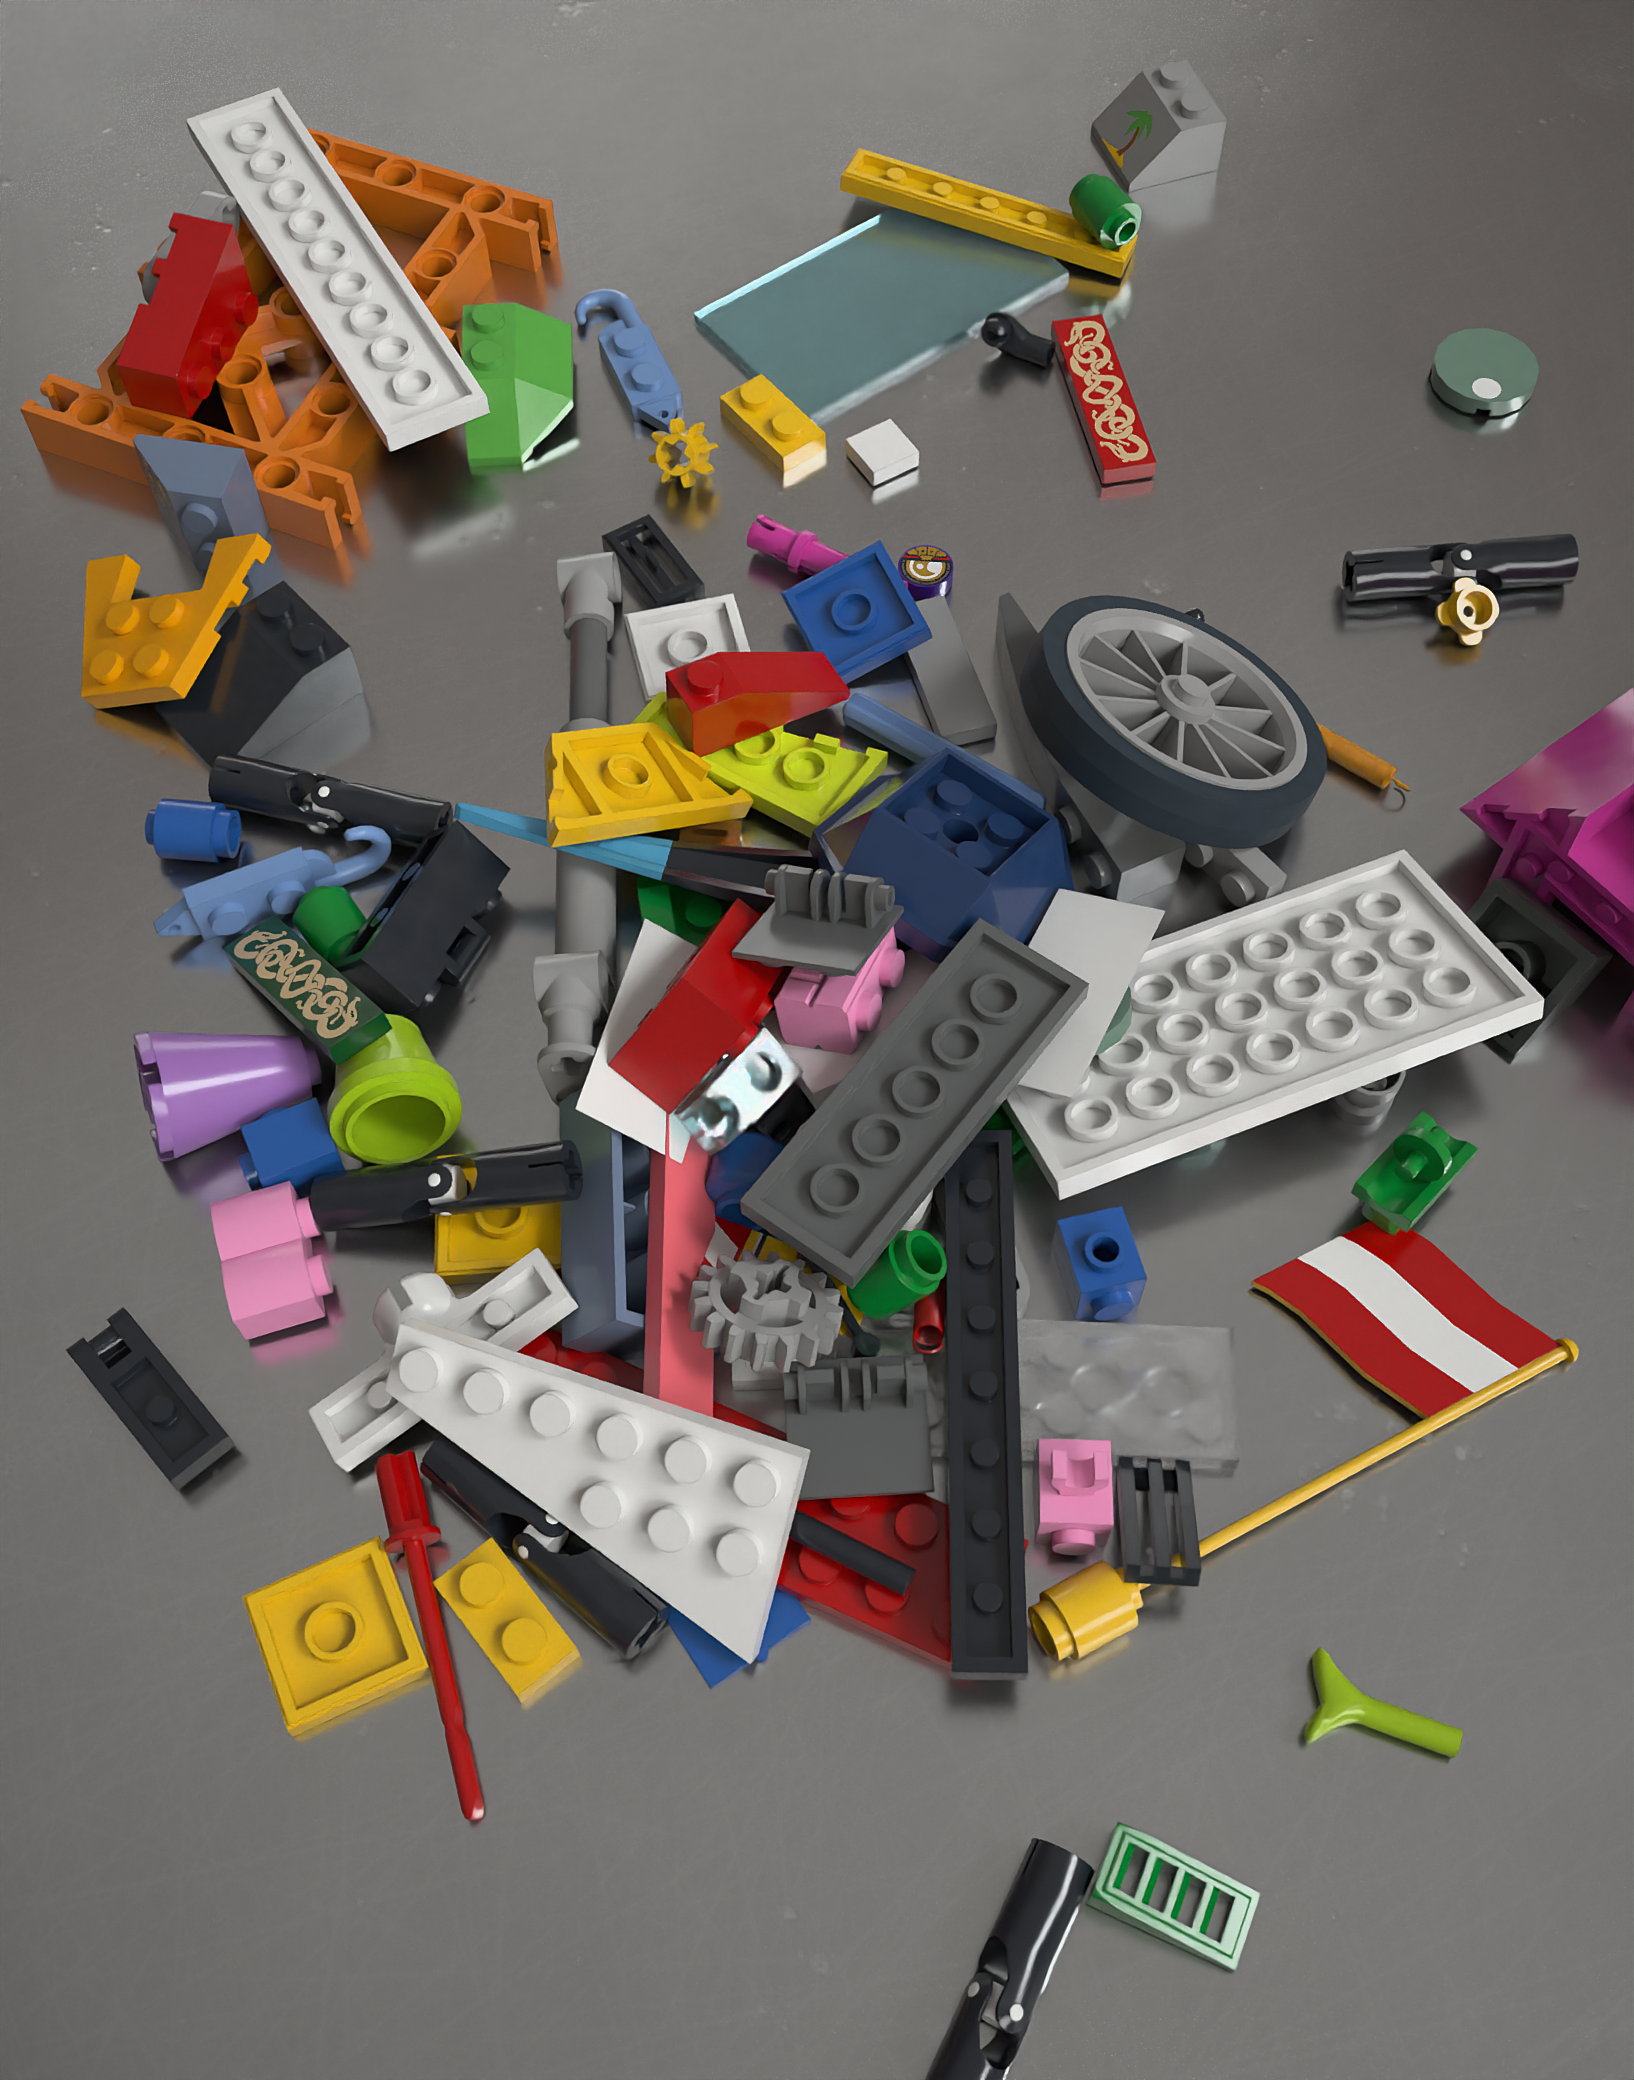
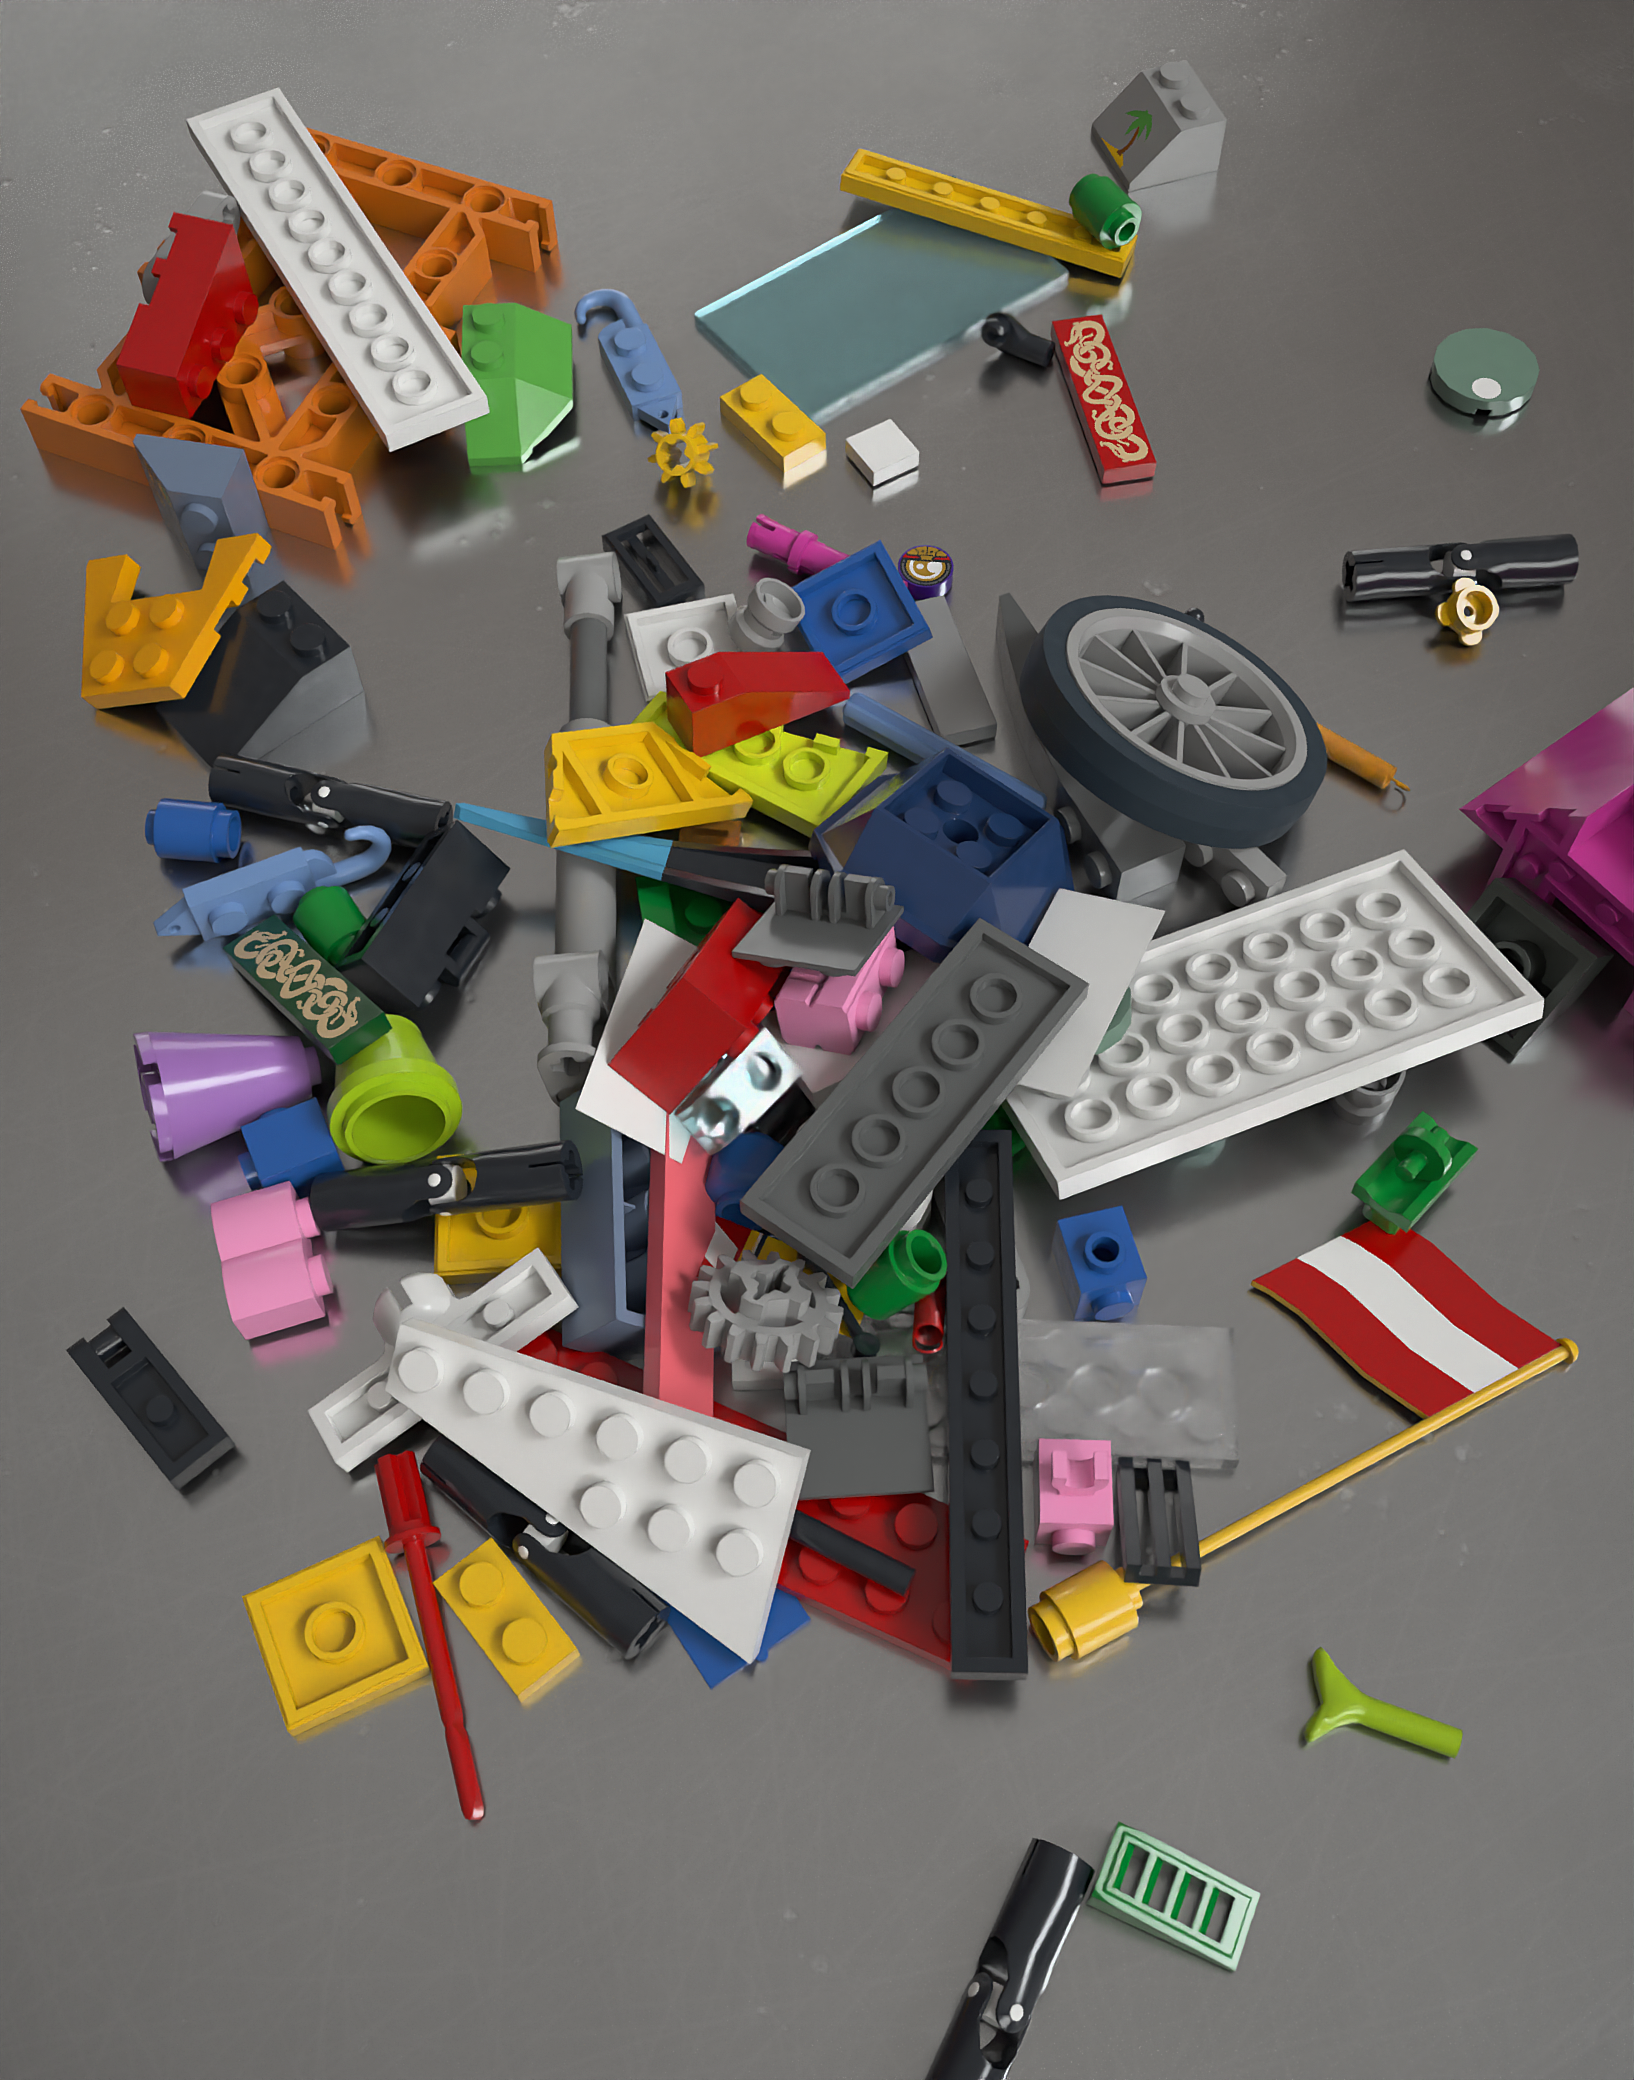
(770, 613): none -> light grey wheel

